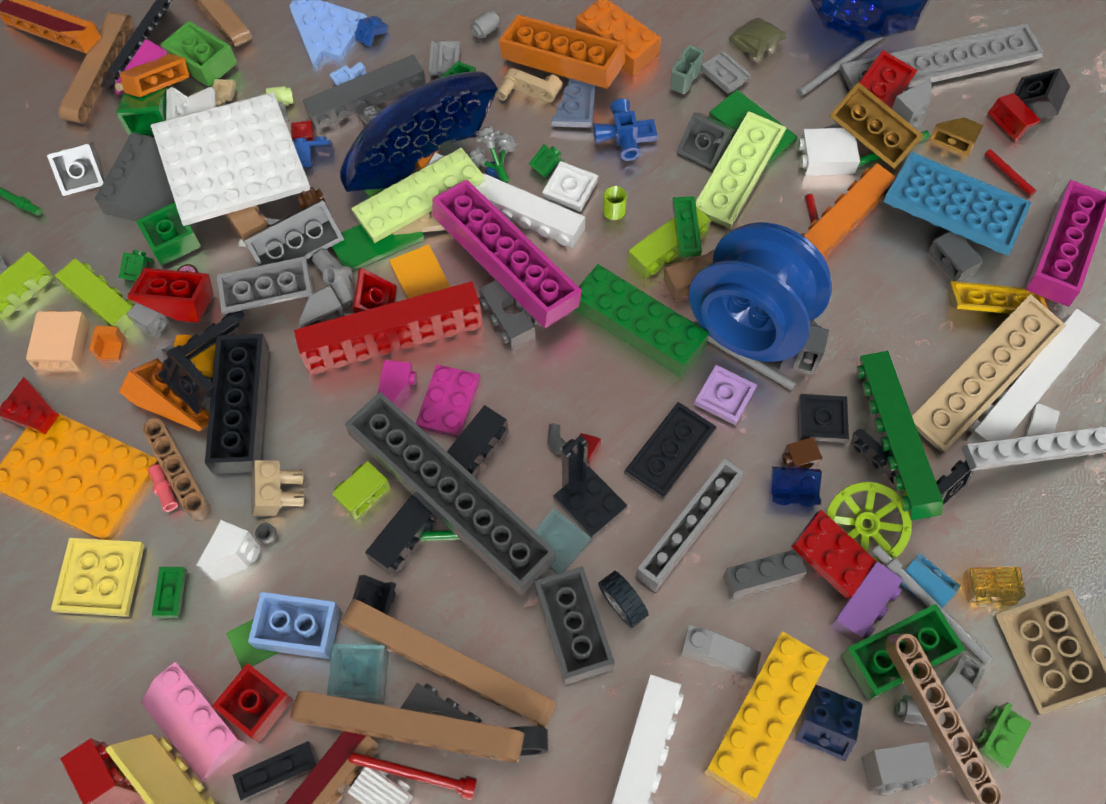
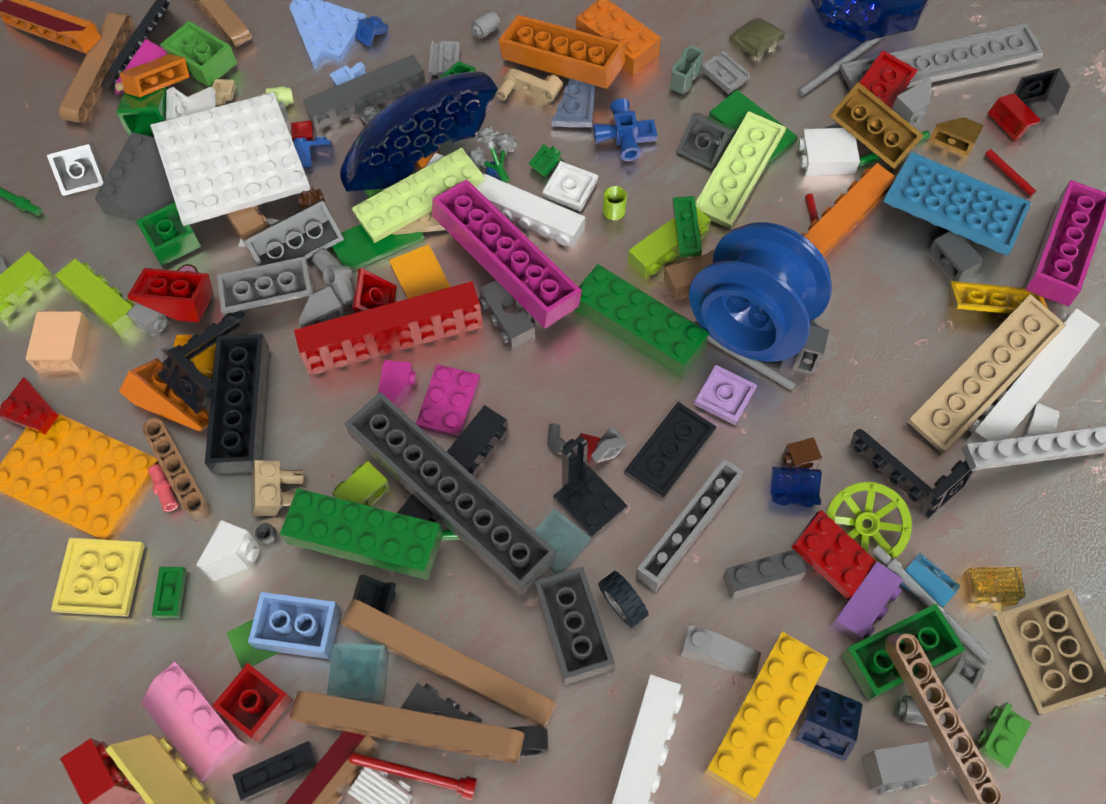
(107, 343): orange panel -> none
(133, 264): green bracket -> none
(362, 533): none -> green brick
(609, 446): none -> light grey bracket
(823, 418): black plate -> none
(899, 437): green brick -> none

